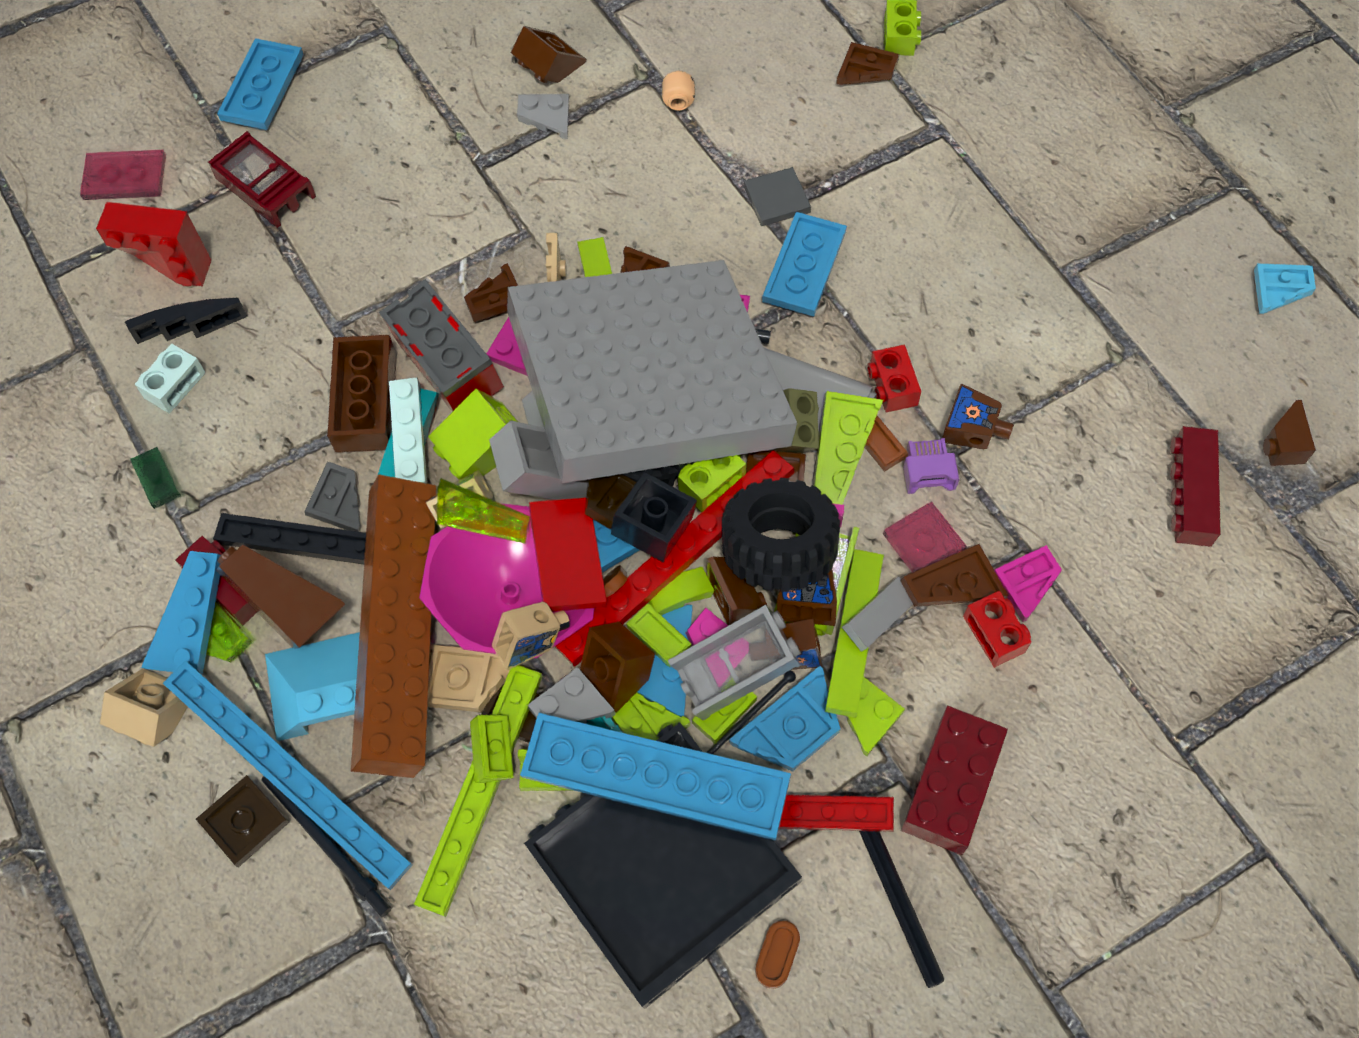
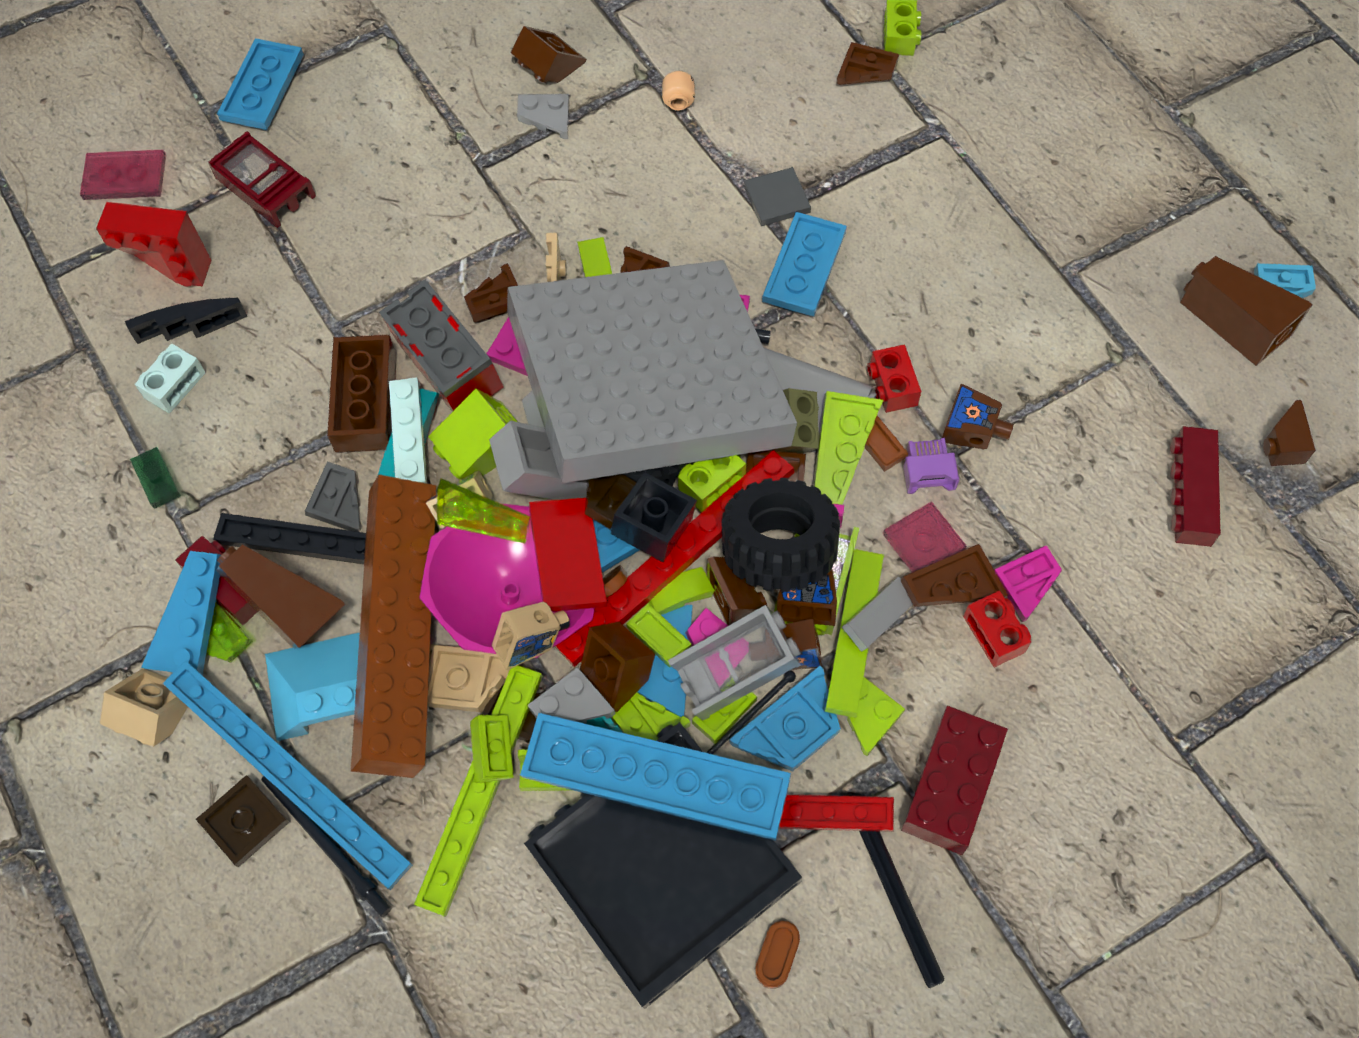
(1243, 308): none -> reddish brown slope

